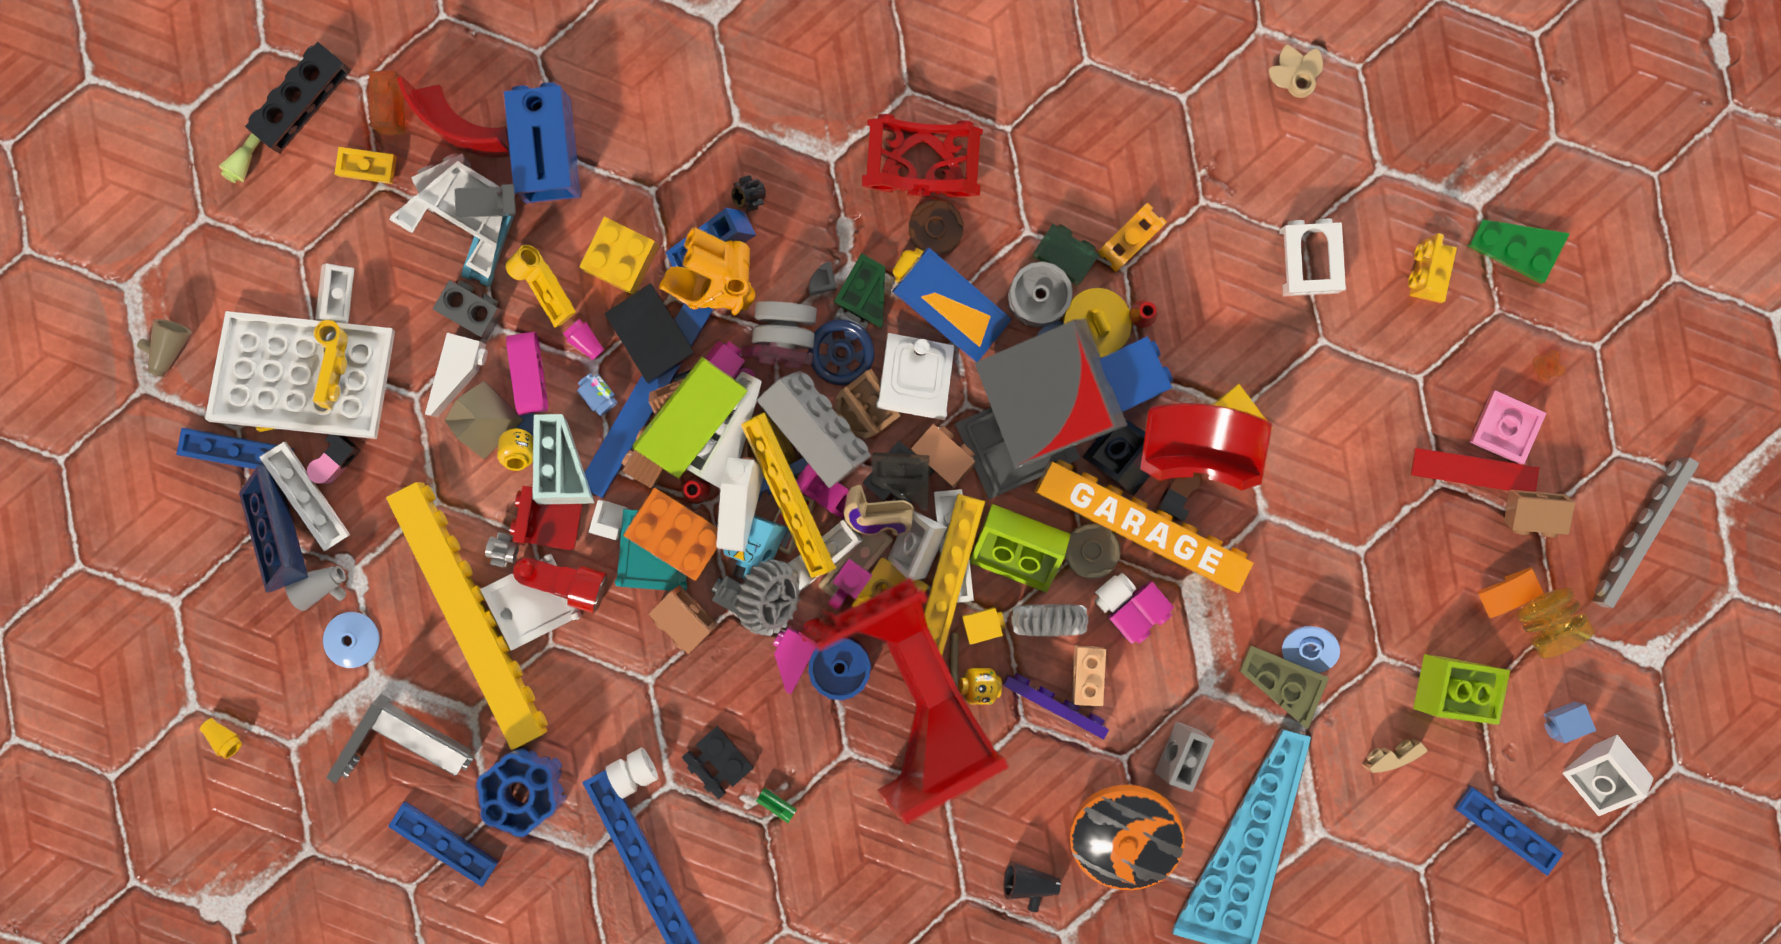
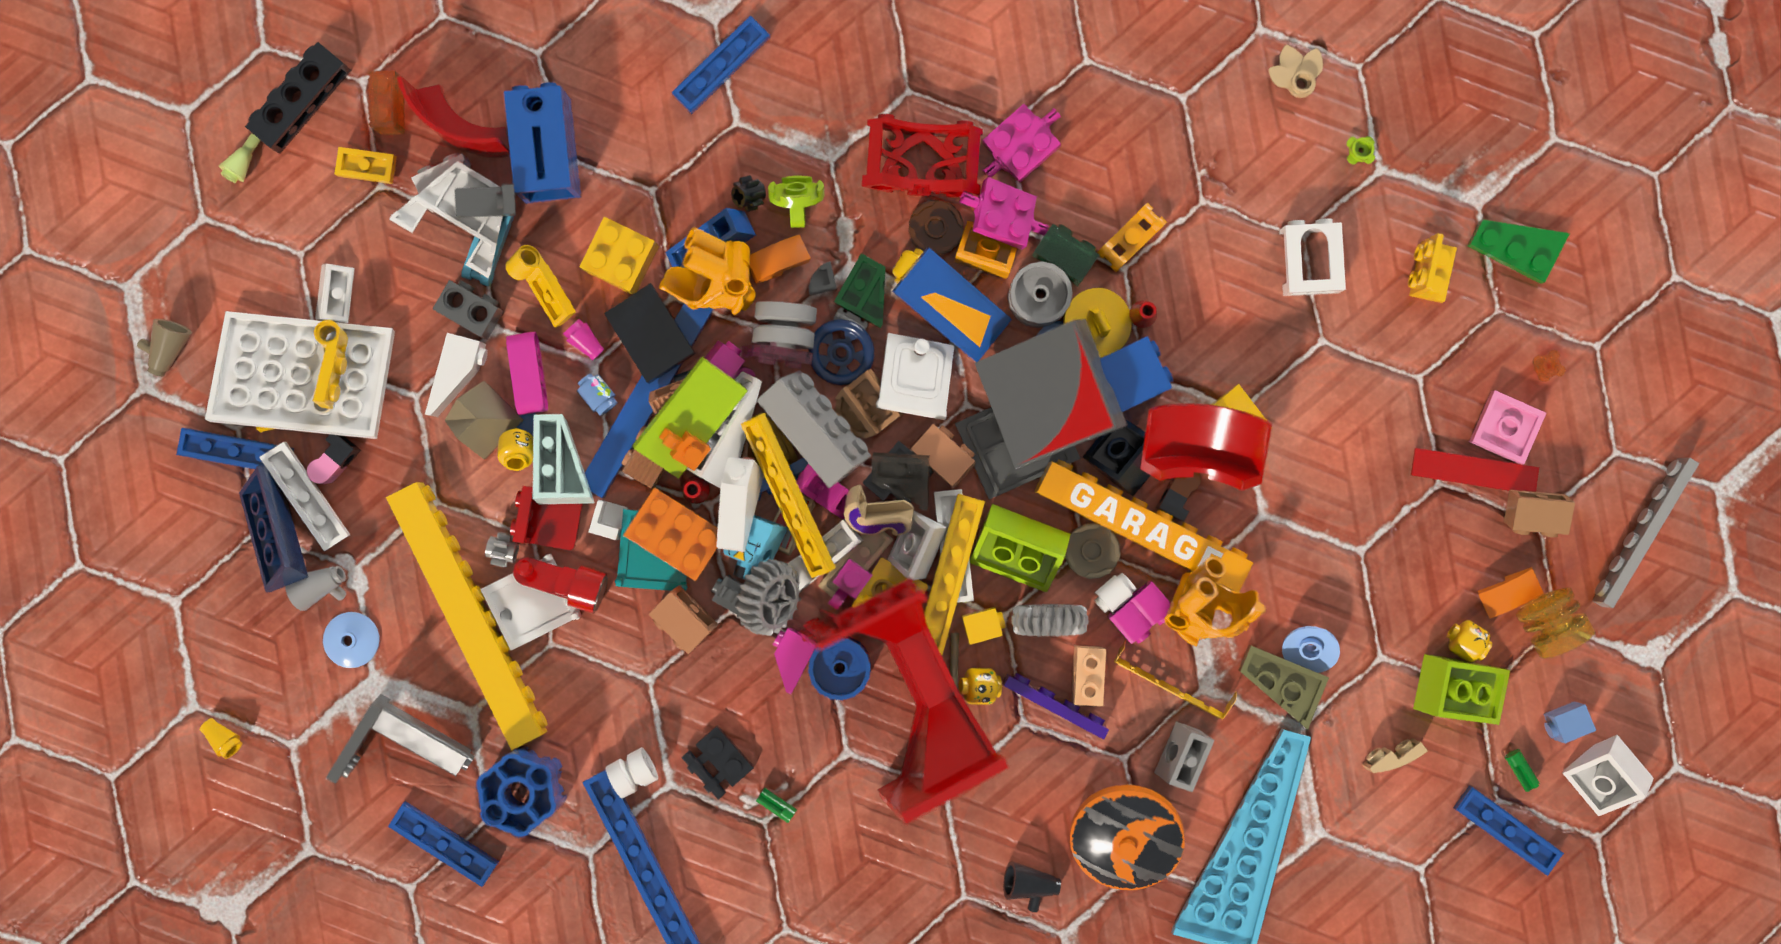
(685, 449): none -> orange plate
(721, 64): none -> blue tile
(778, 257): none -> orange slope
(796, 194): none -> lime tile
(985, 253): none -> light orange slope
(1004, 213): none -> dark pink plate
(1021, 143): none -> dark pink plate
(1171, 689): none -> yellow piece
(1199, 598): none -> light orange helmet
(1366, 144): none -> lime plate
(1469, 641): none -> yellow head
(1522, 770): none -> green piece

